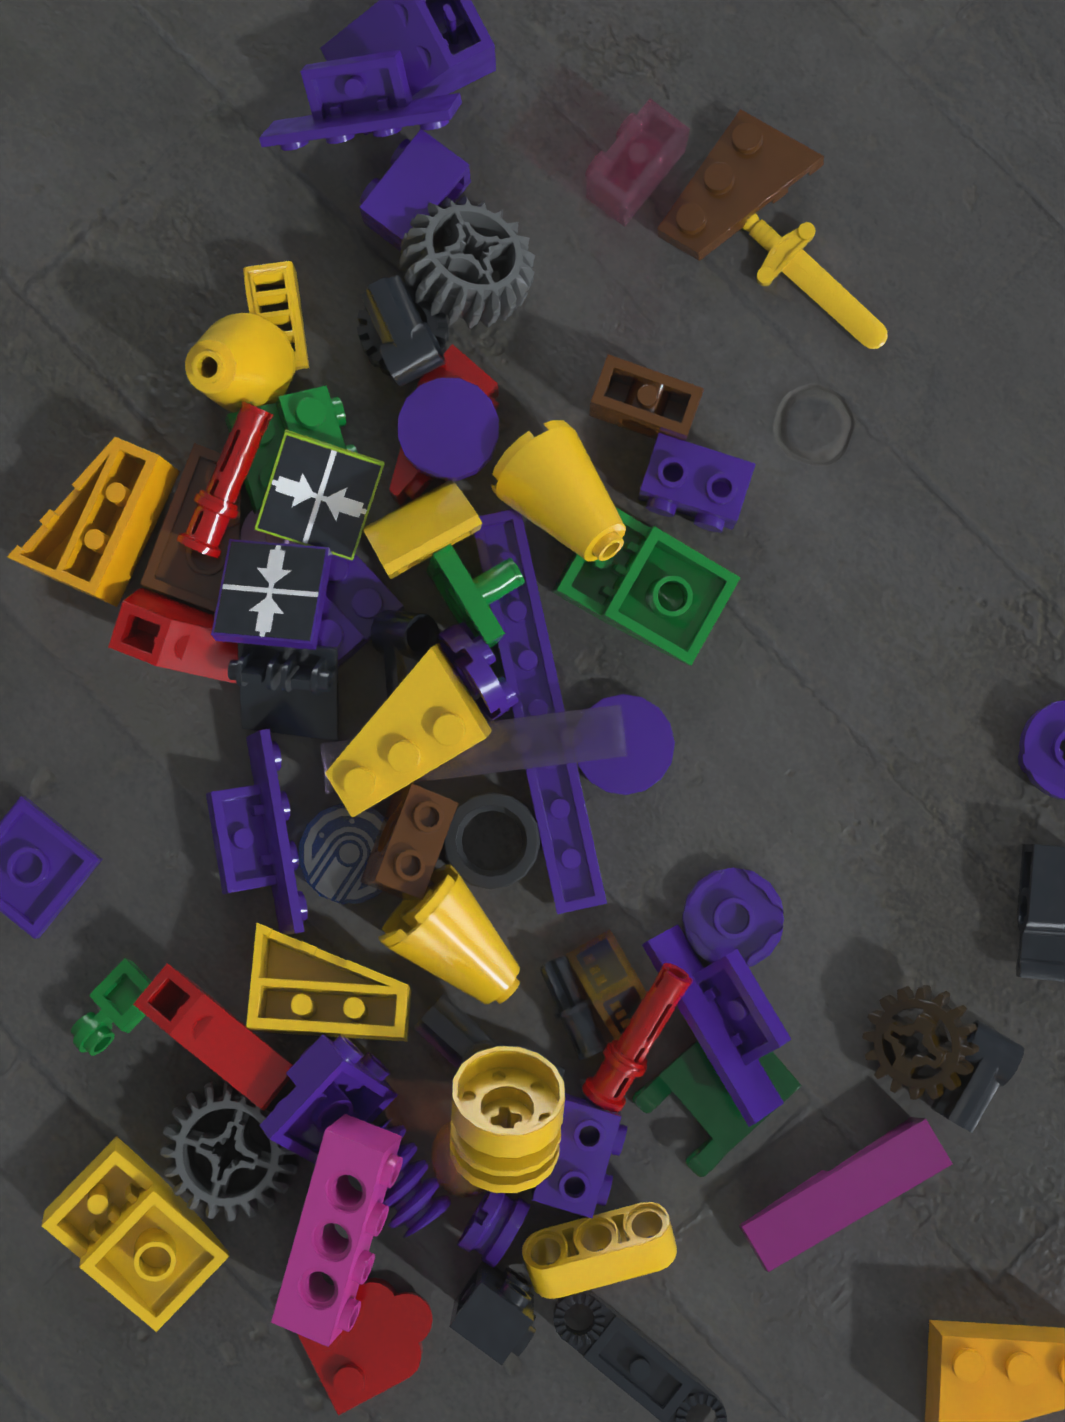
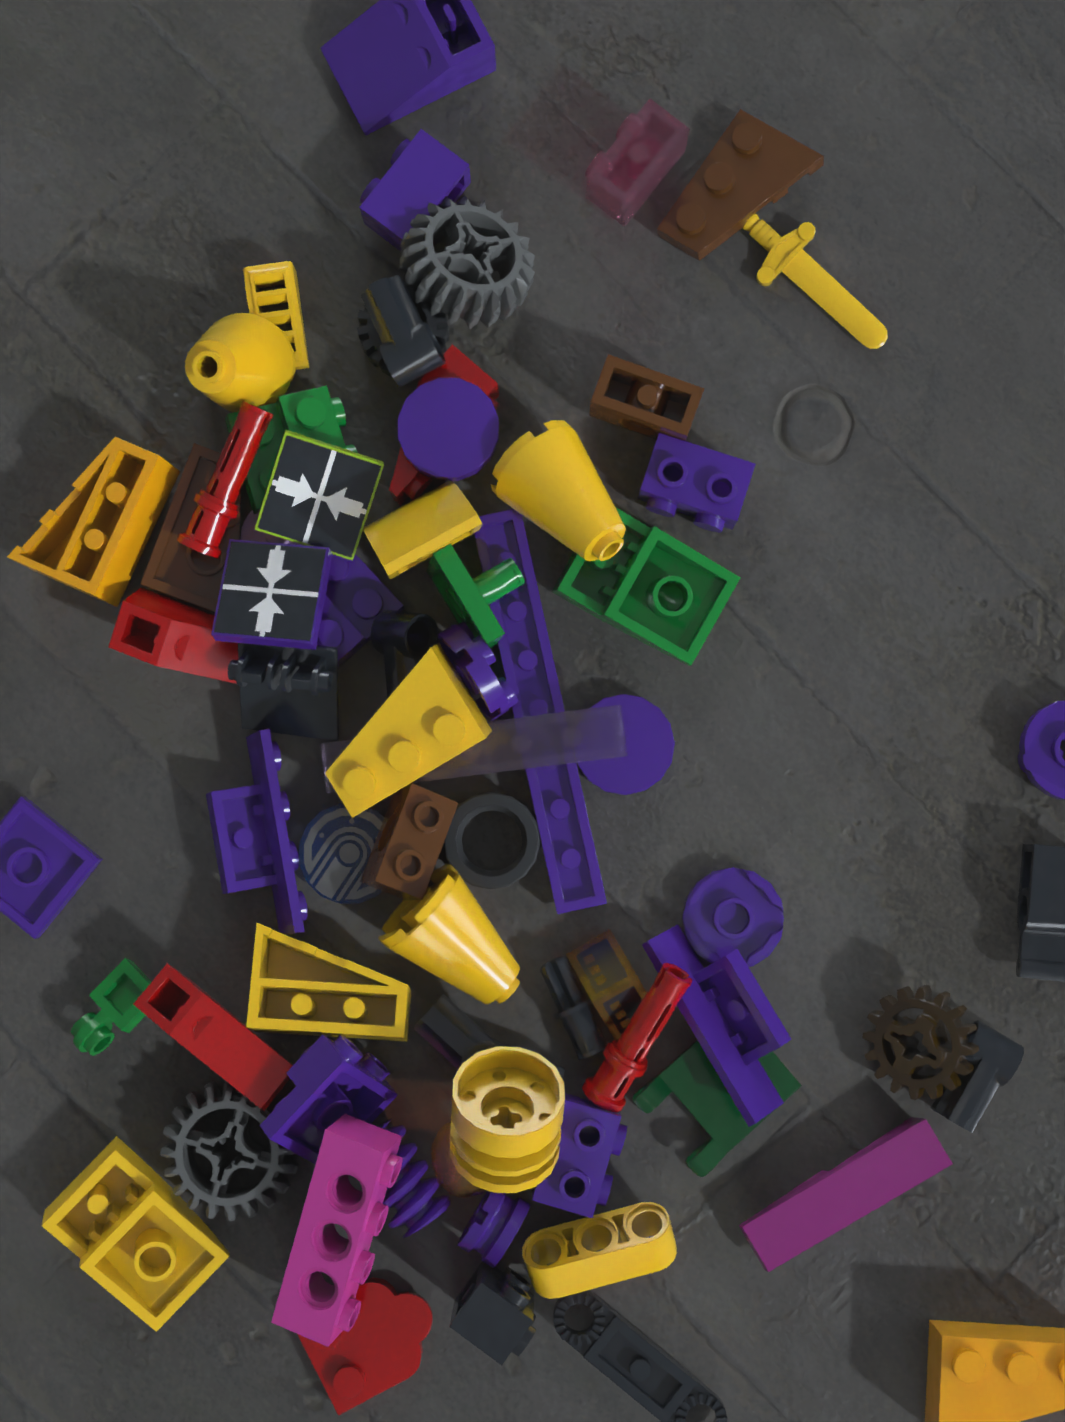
(357, 98): dark purple bracket -> none

